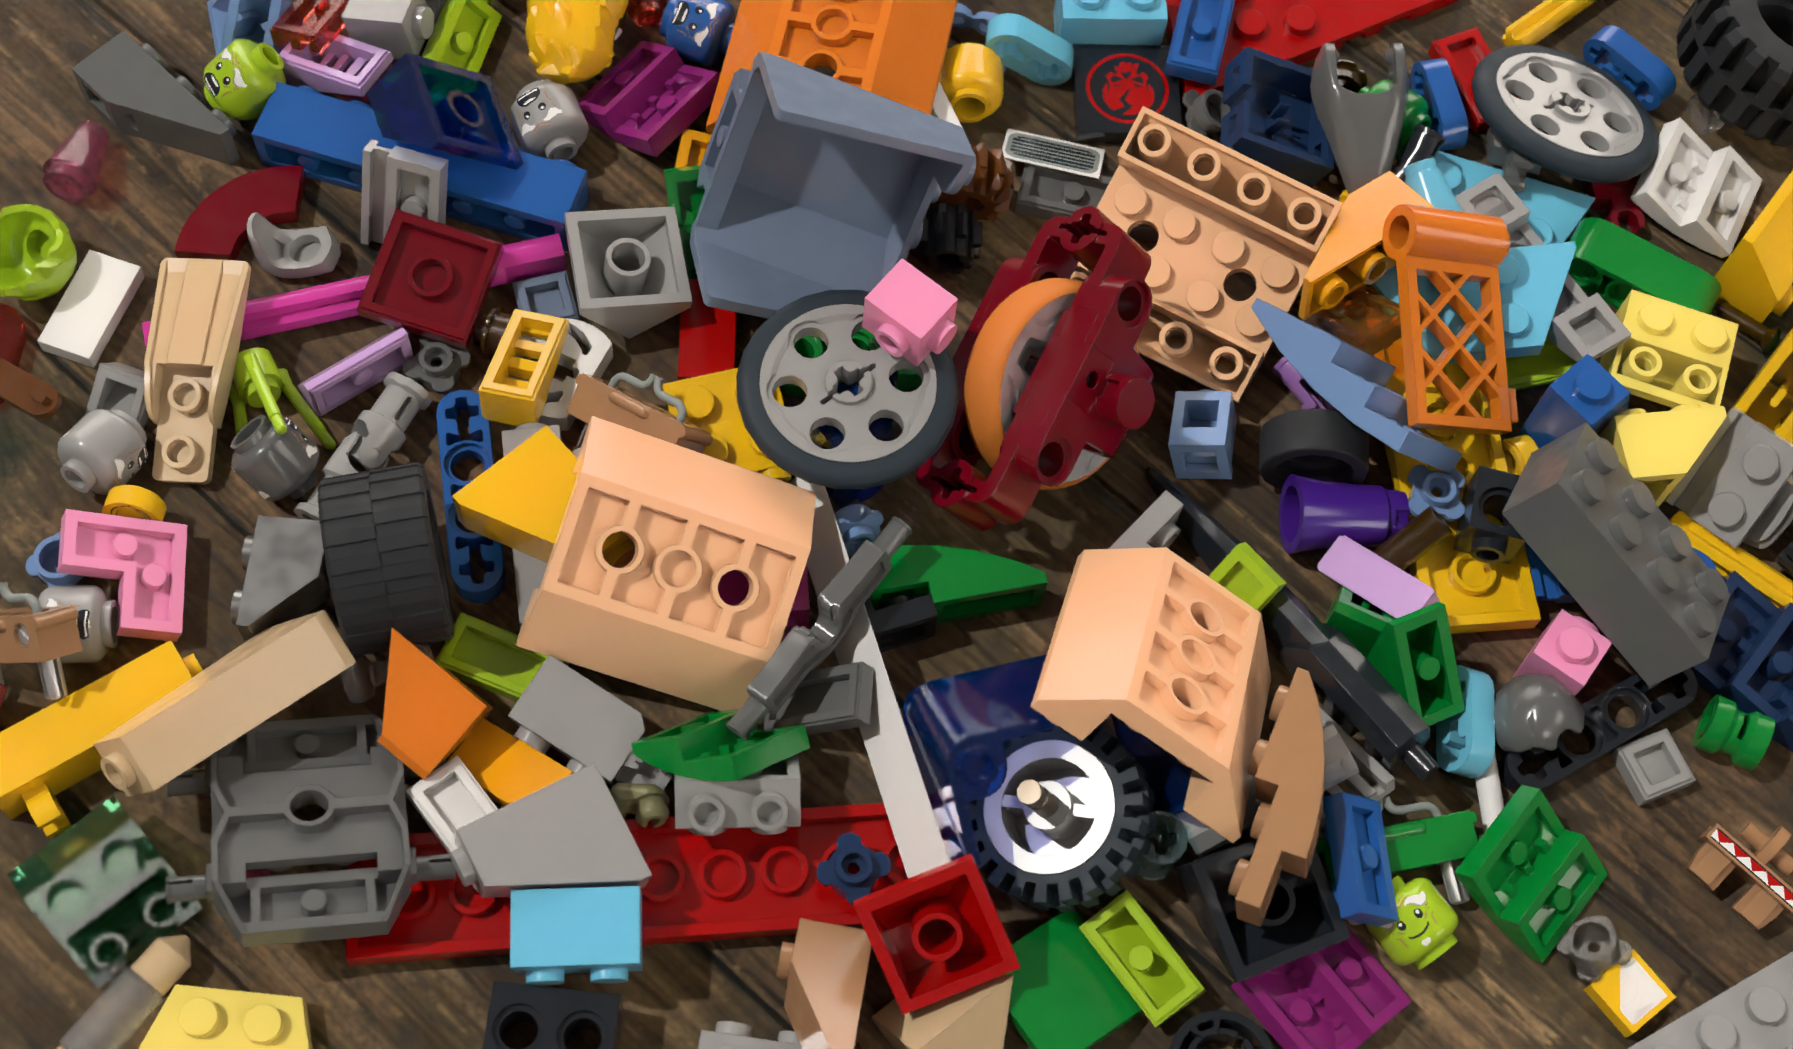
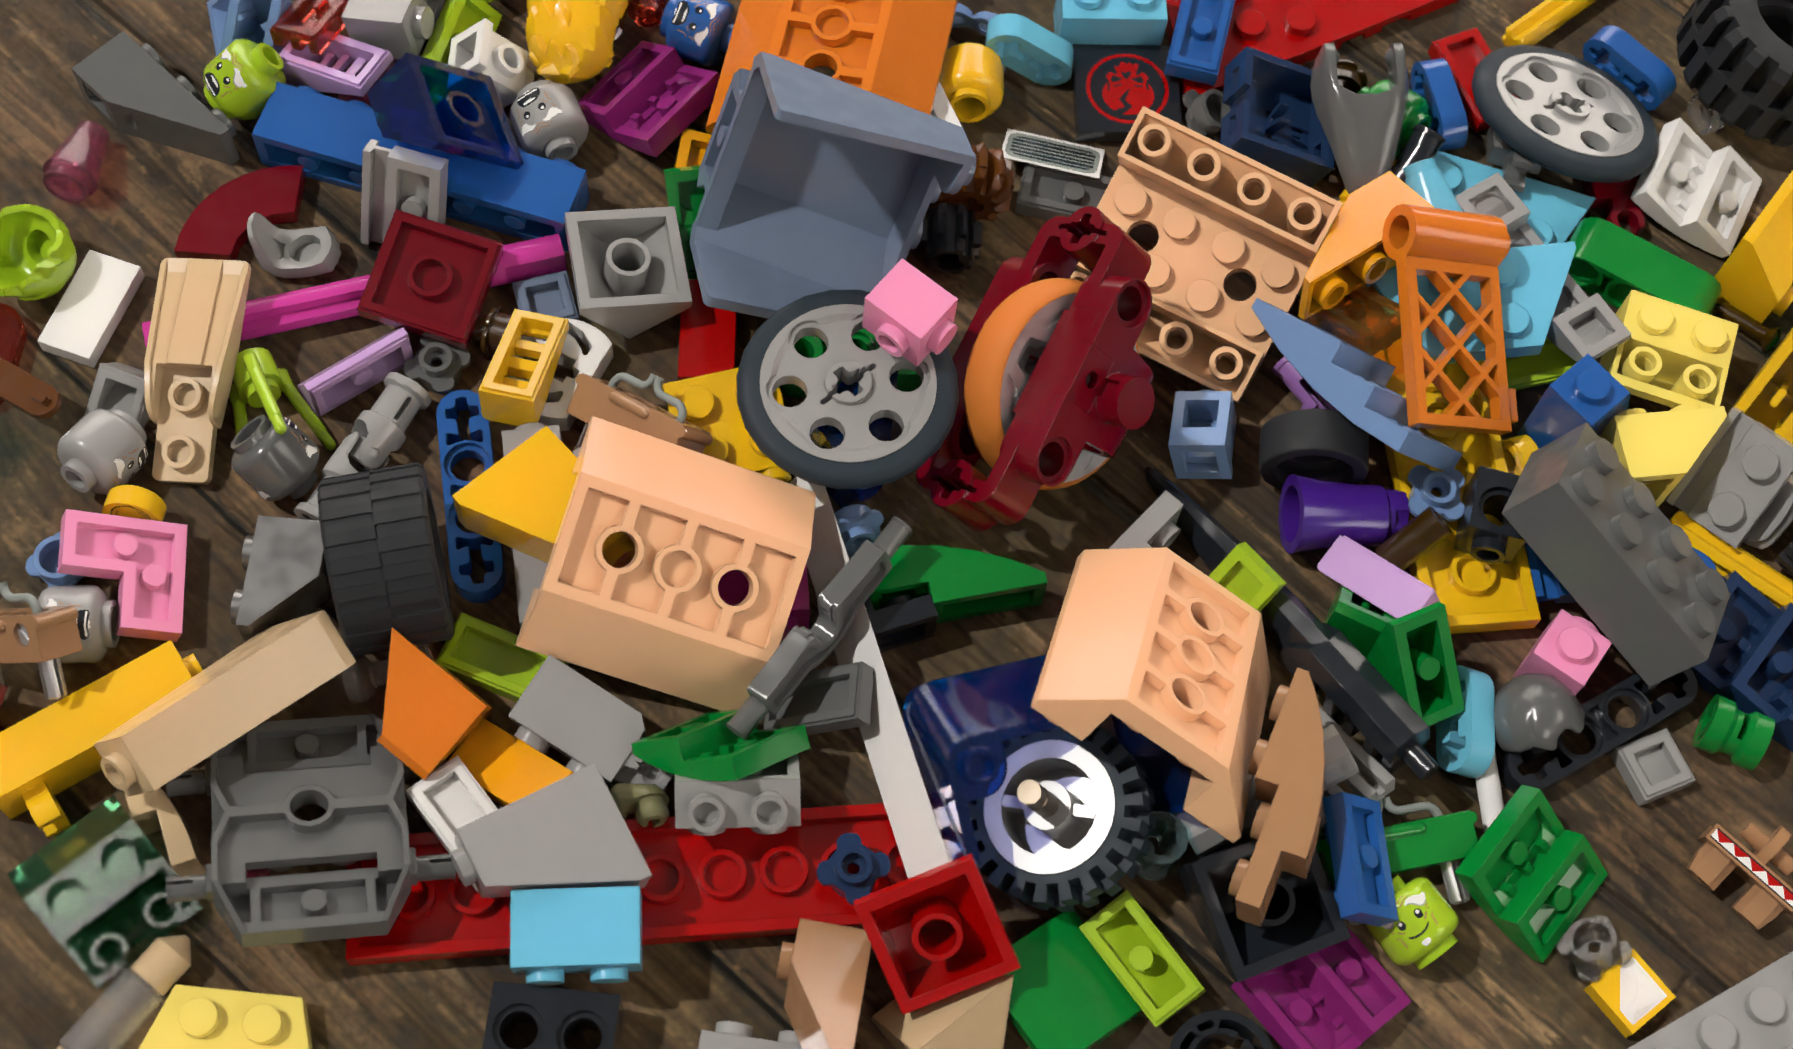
(156, 812): none -> tan slope
(492, 55): none -> white brick

